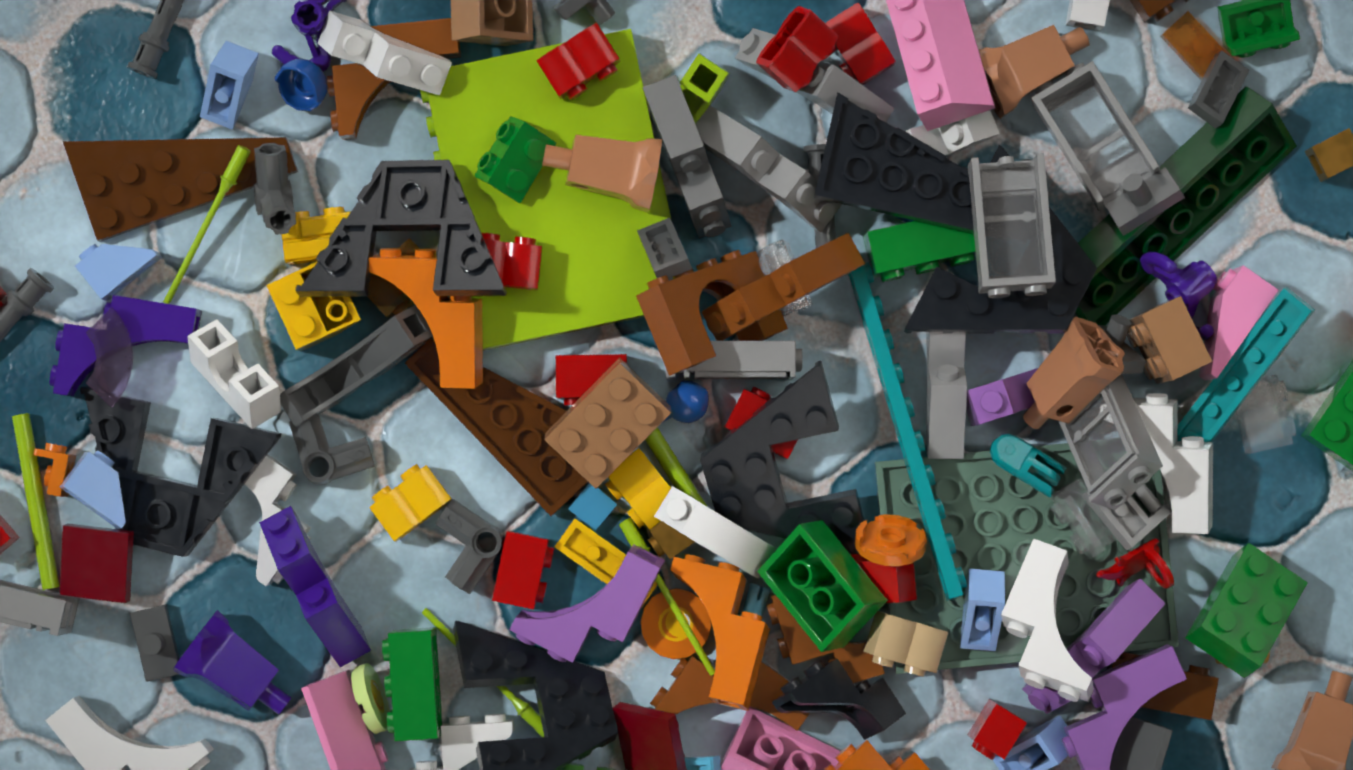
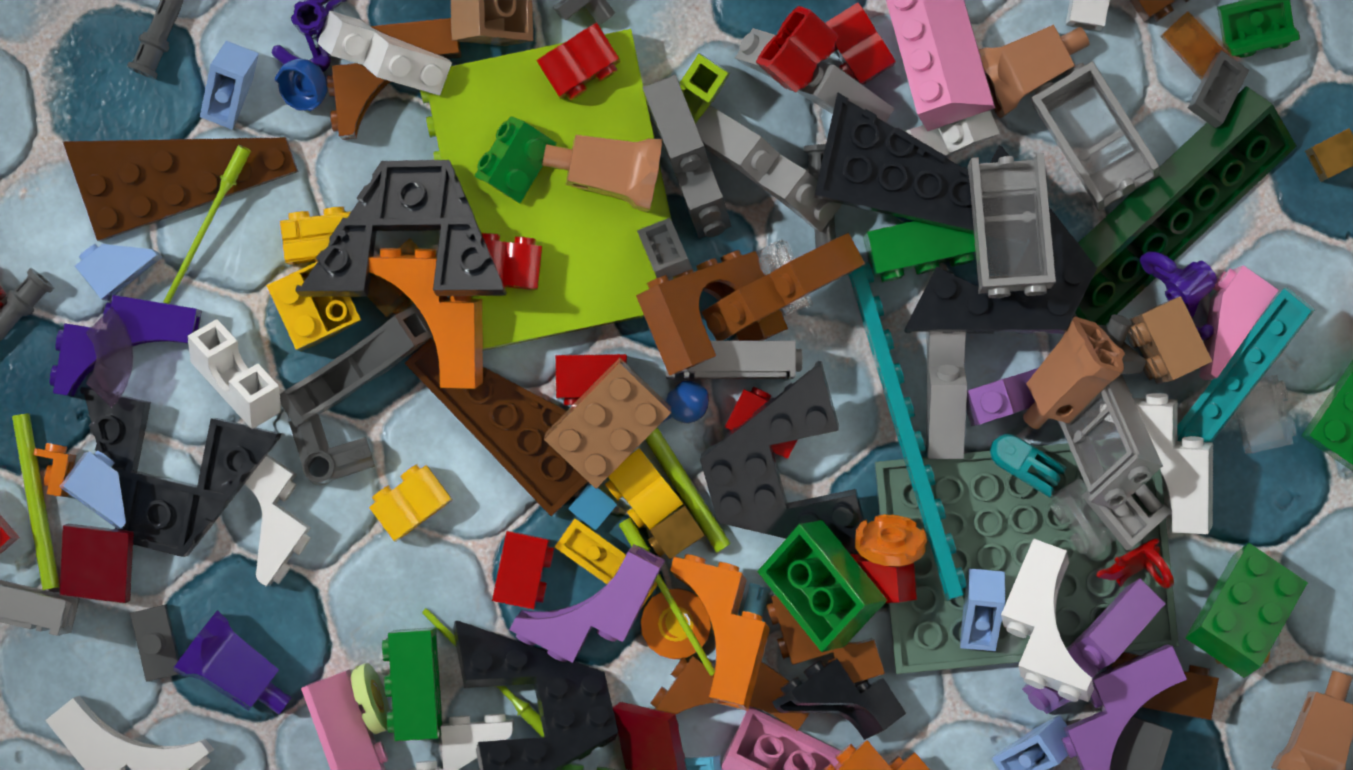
(273, 189): dark grey piece -> none
(313, 587): dark purple arch -> none
(473, 560): dark grey piece -> none
(714, 531): white arch -> none
(906, 643): tan brick -> none
(995, 731): red brick -> none
(1143, 199): dark grey tile -> none

